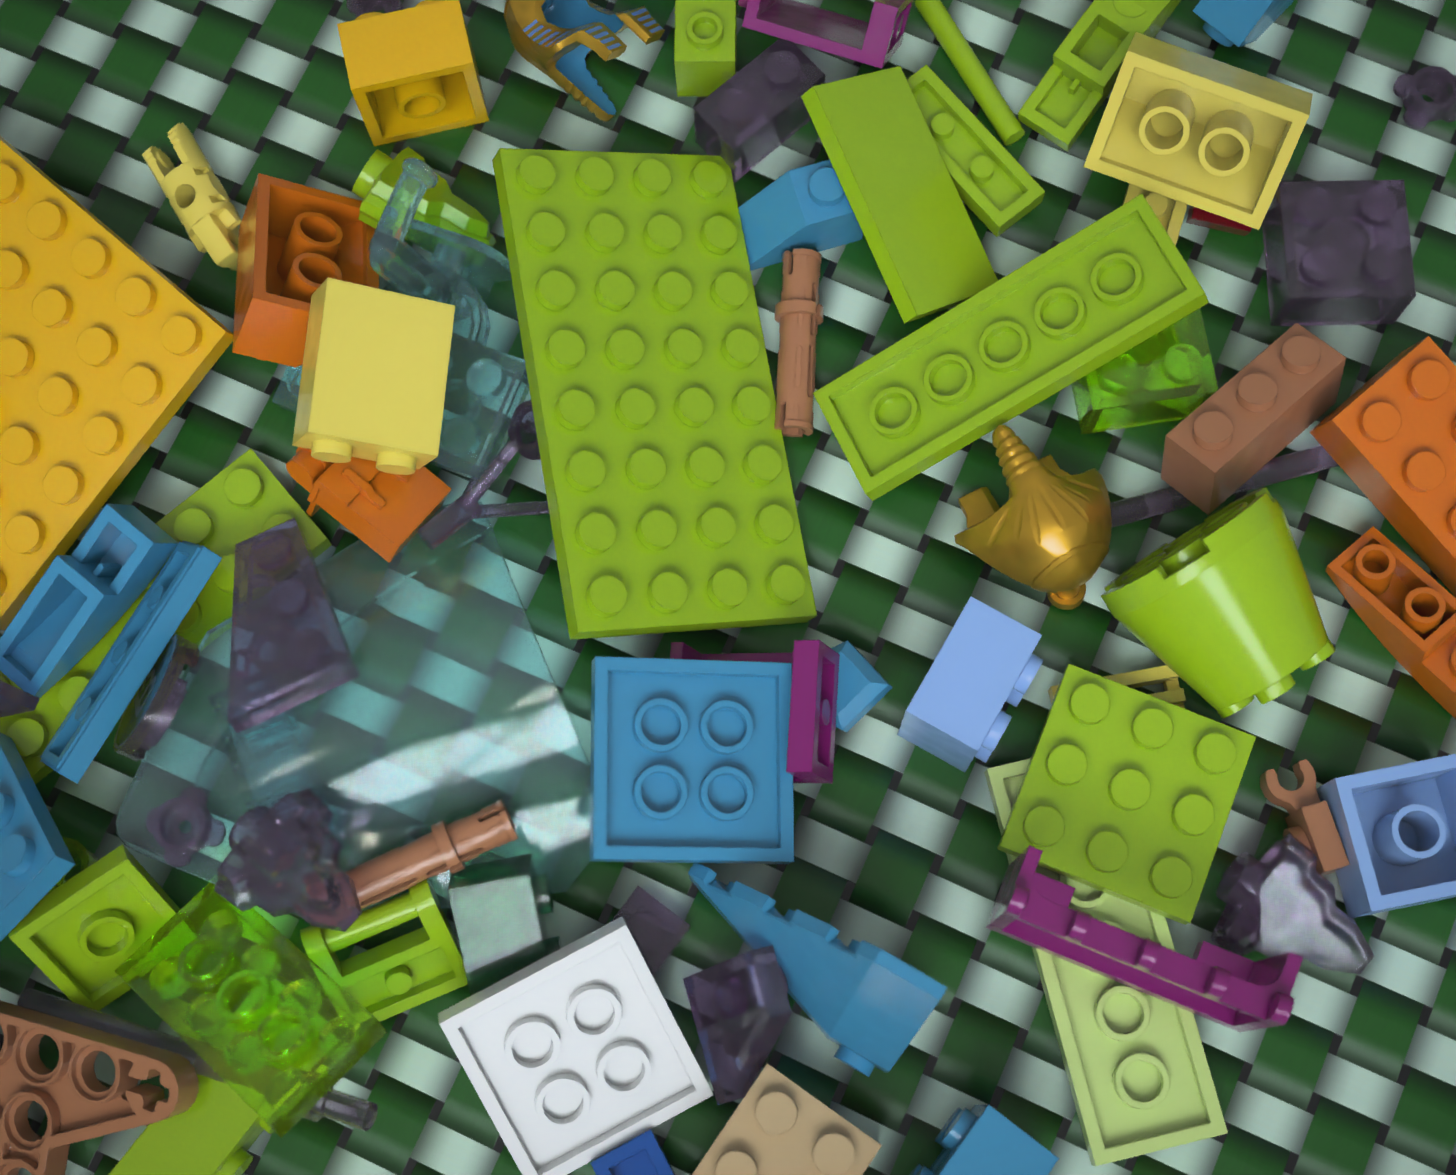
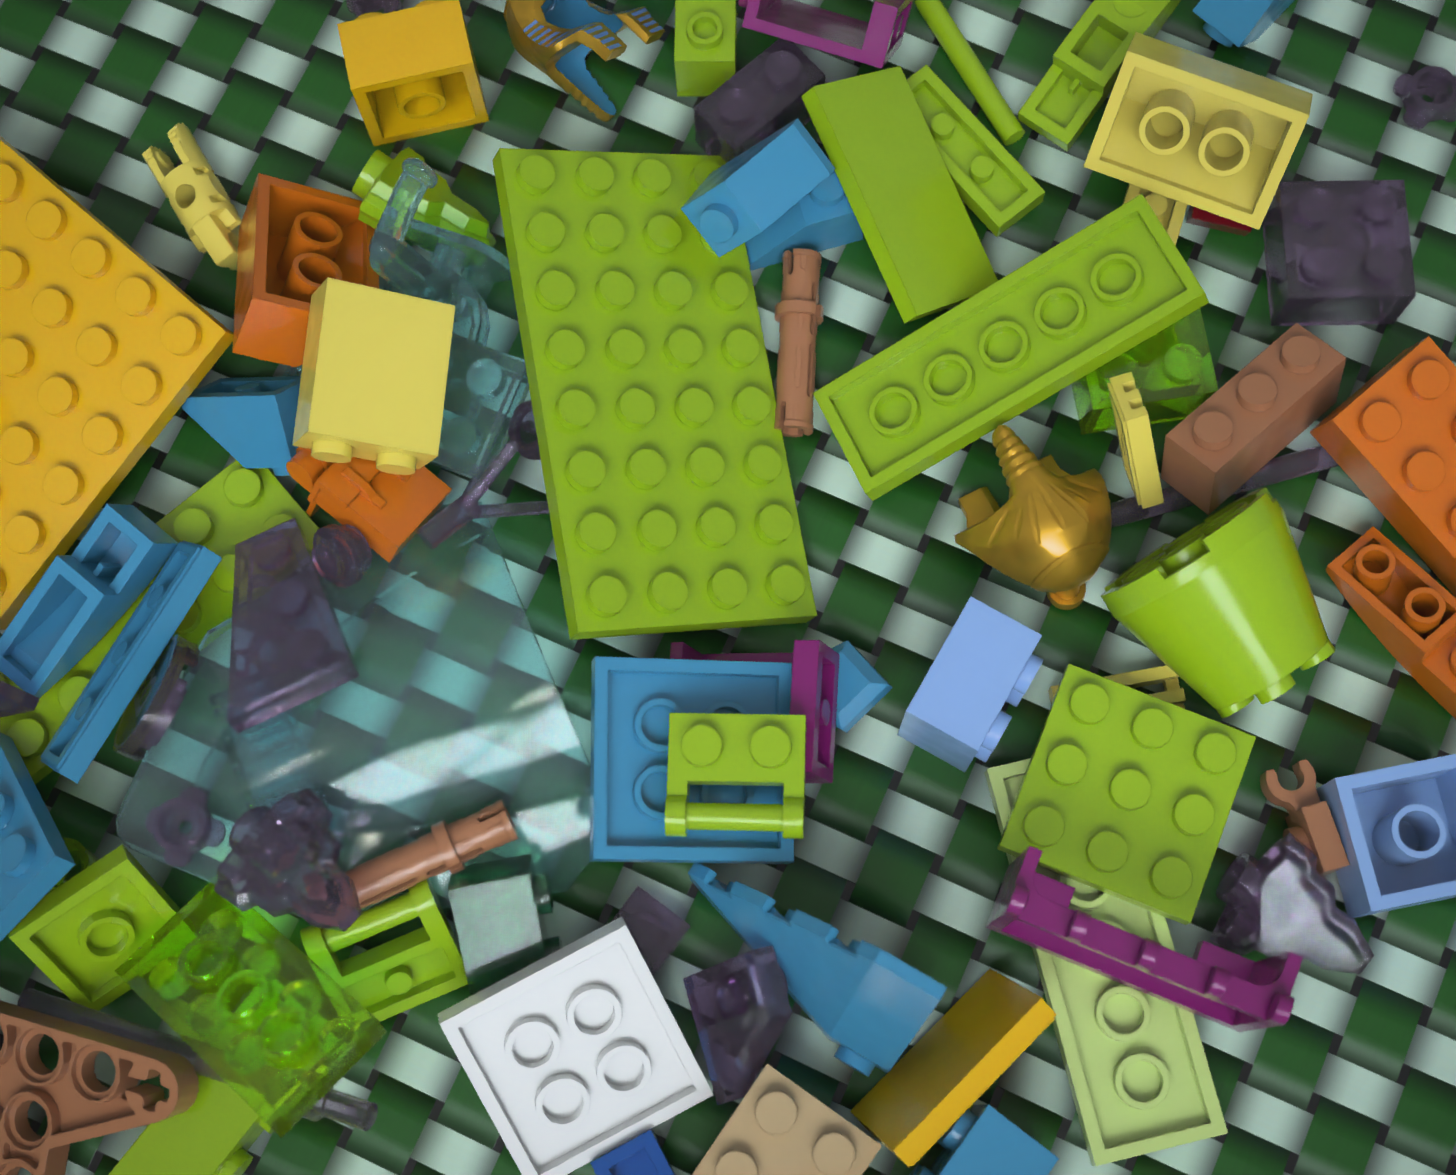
(250, 418): none -> dark azure slope
(341, 554): none -> clear purple plate
(740, 753): none -> lime plate
(757, 187): none -> dark azure slope
(952, 1065): none -> yellow tile
(1135, 440): none -> light yellow tile

